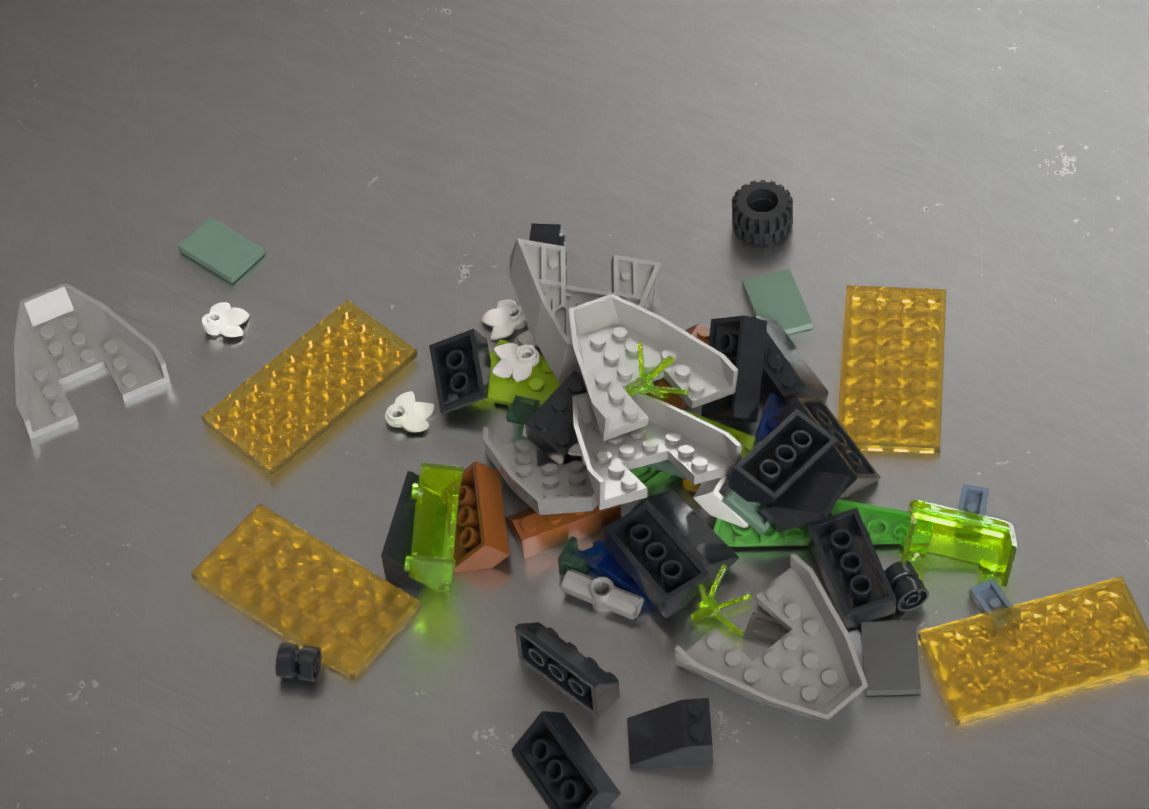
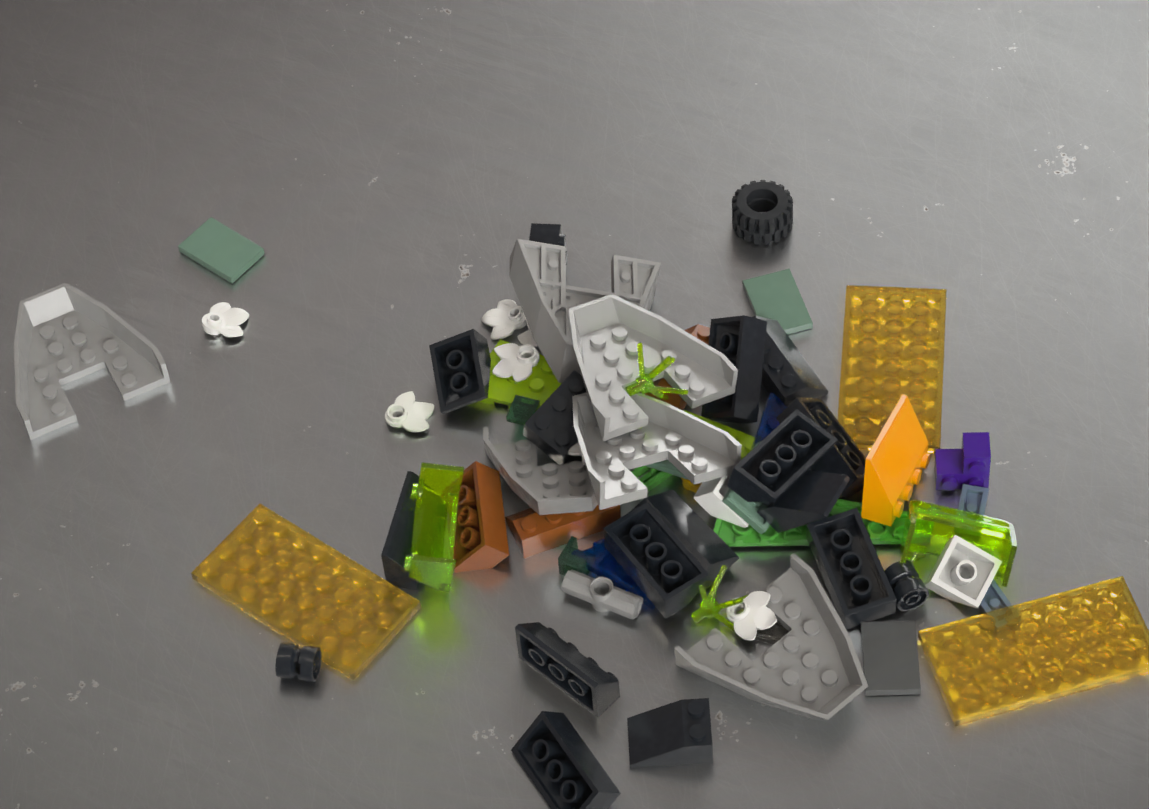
(309, 387): clear yellow plate -> none
(753, 617): none -> white plate
(894, 465): none -> light orange slope
(963, 572): none -> white slope
(964, 465): none -> dark purple brick

